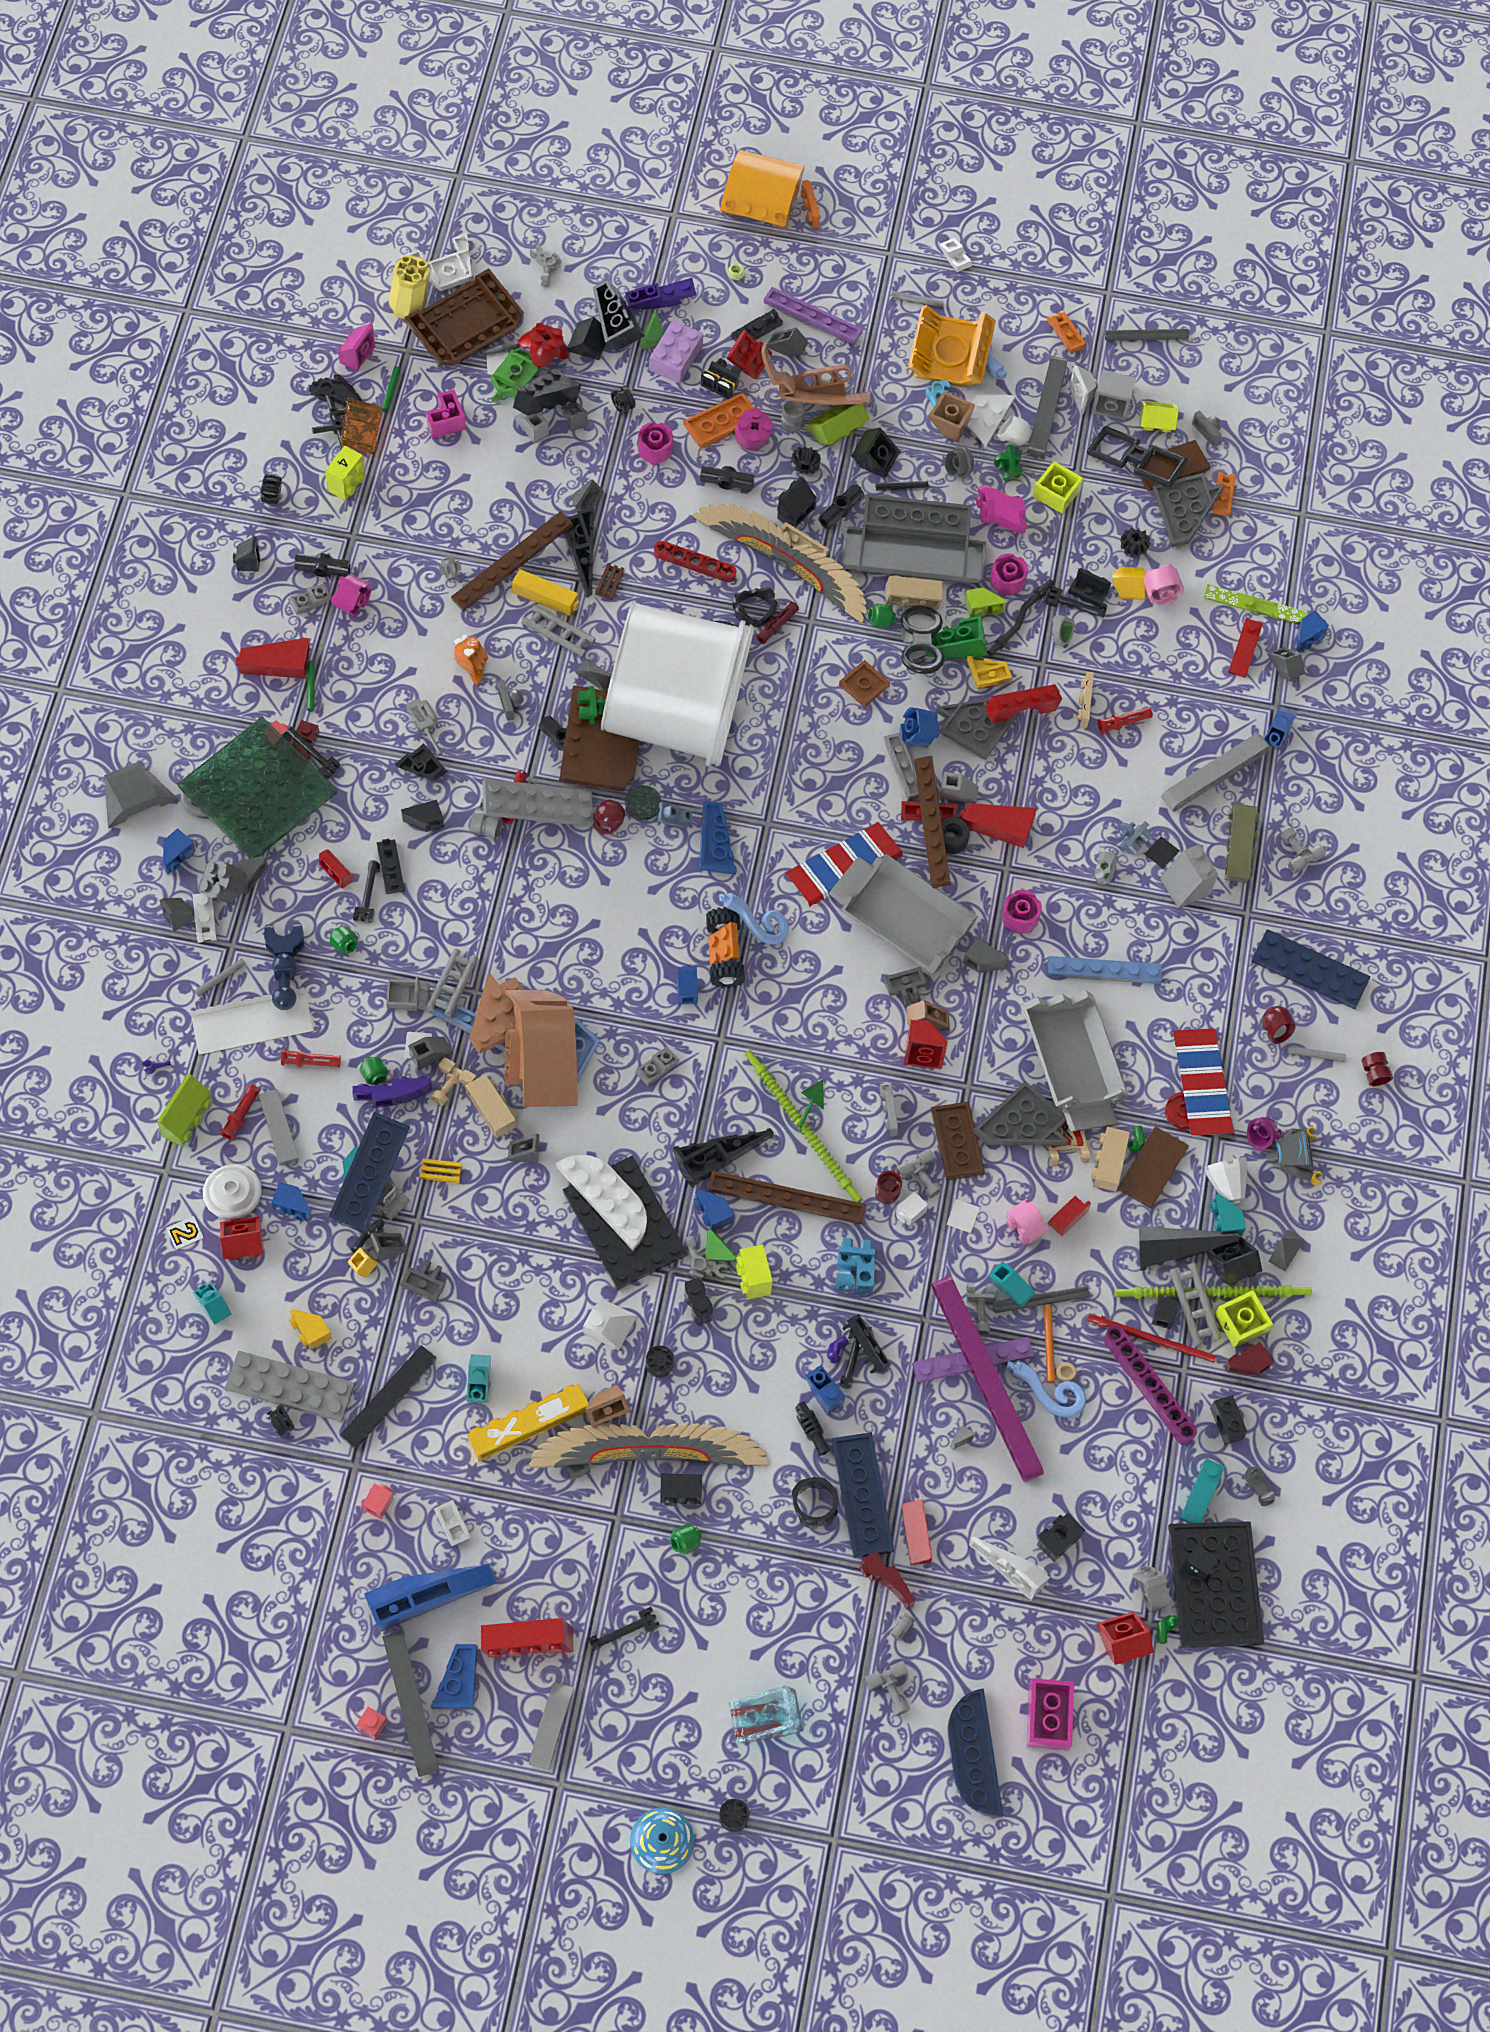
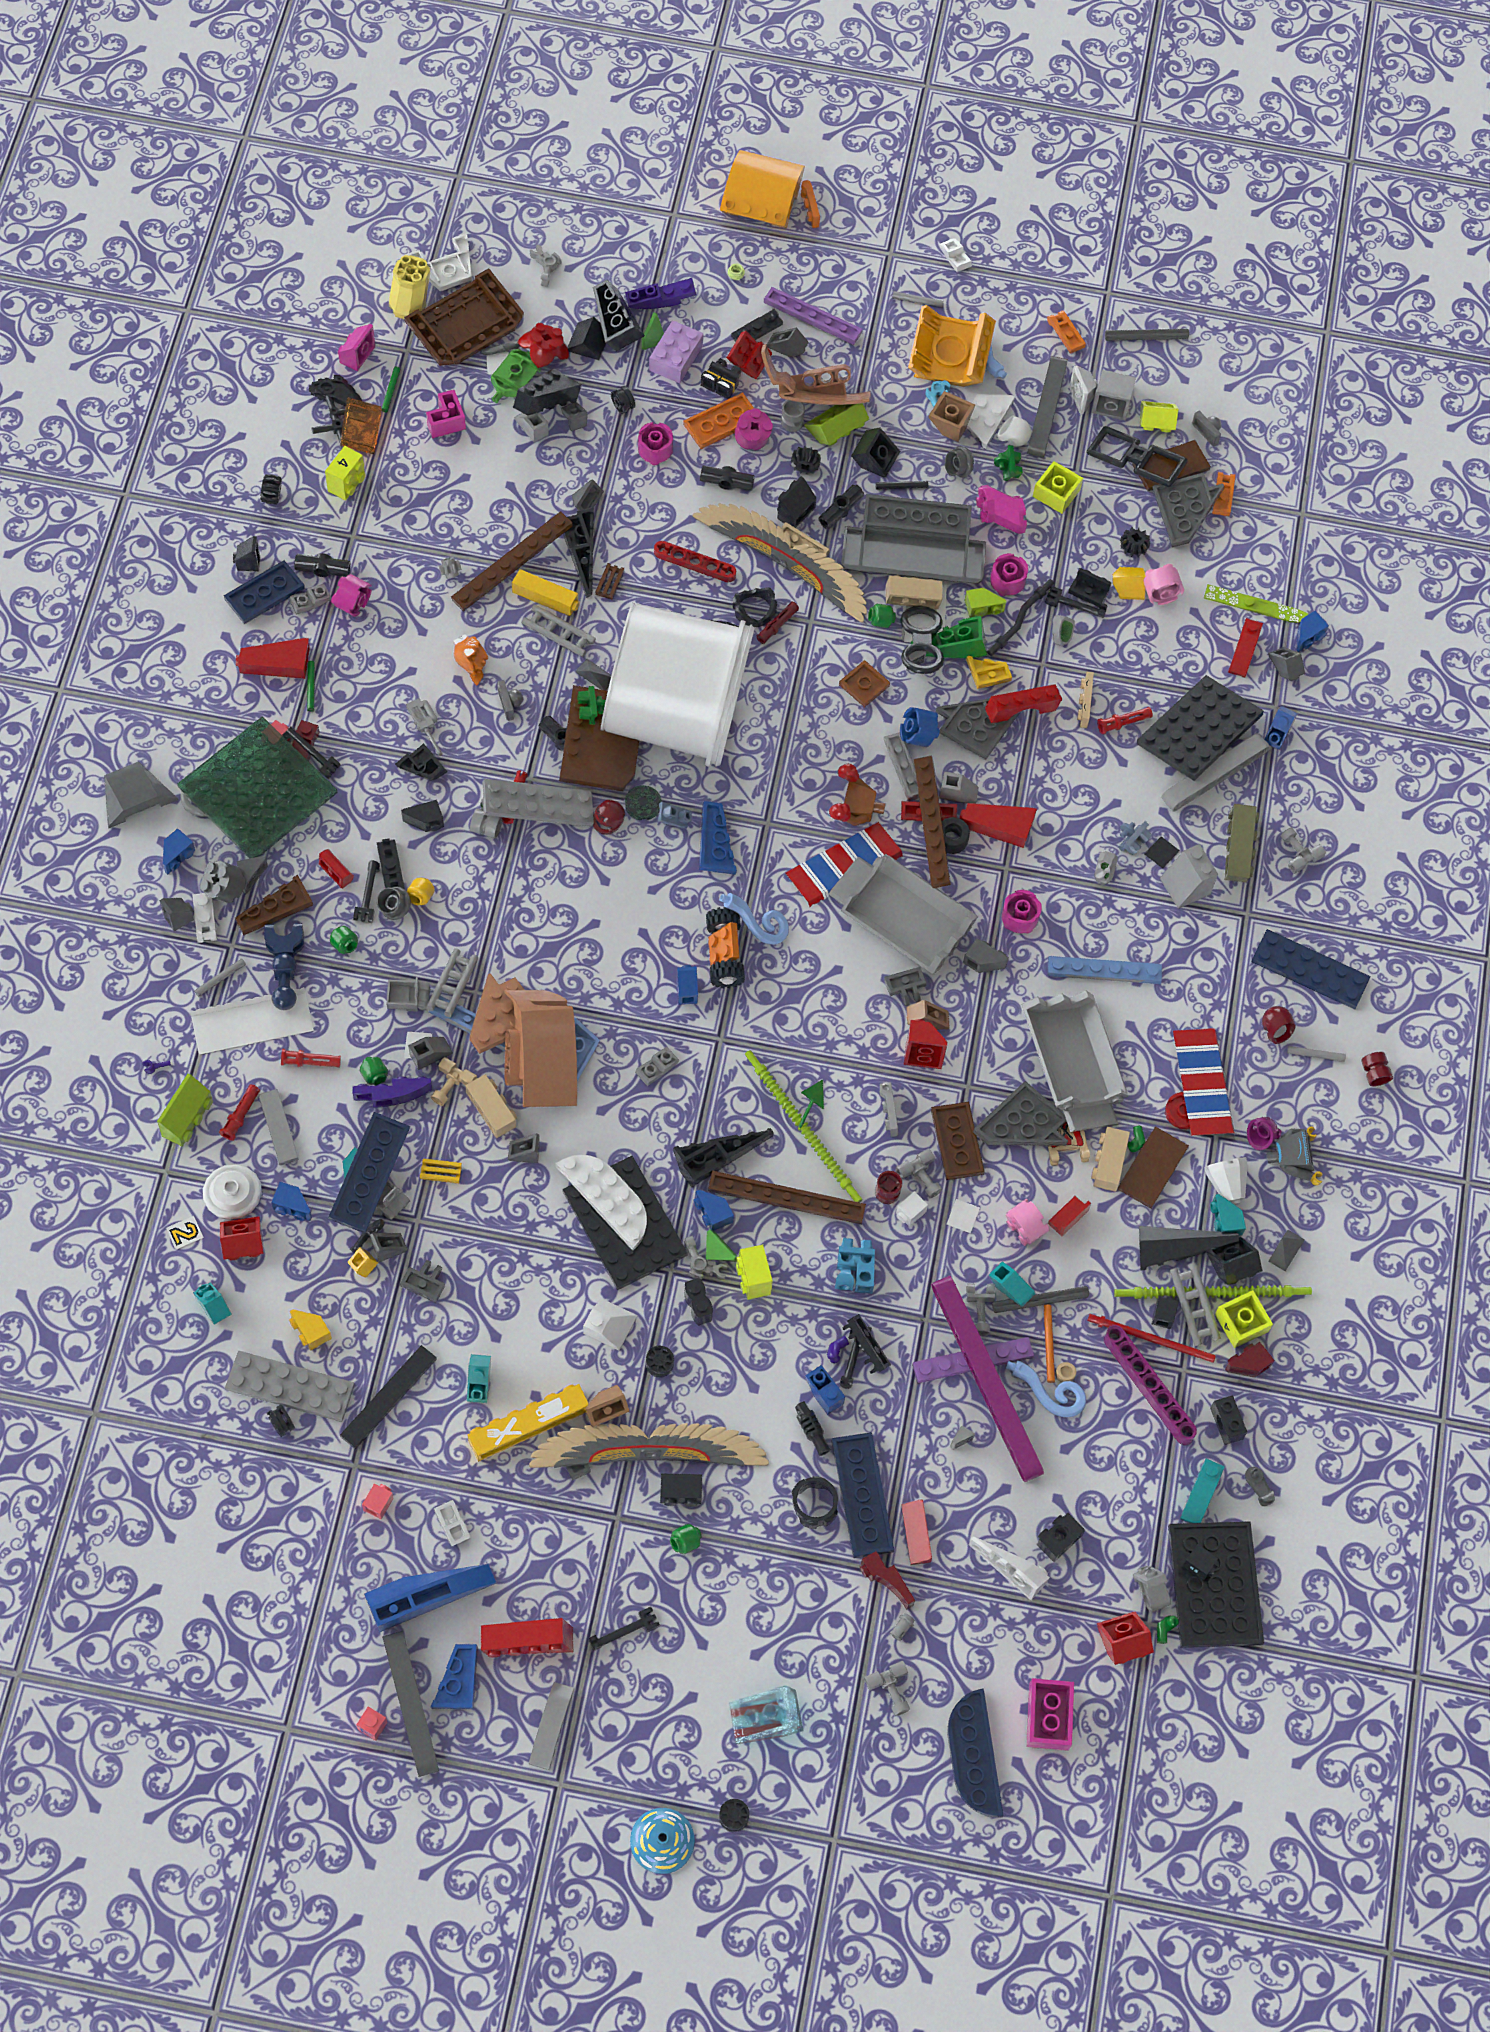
(264, 592): none -> dark blue plate
(281, 904): none -> reddish brown wing
(393, 902): none -> dark grey piece
(420, 891): none -> yellow head
(859, 799): none -> dark orange torso
(1200, 727): none -> black plate

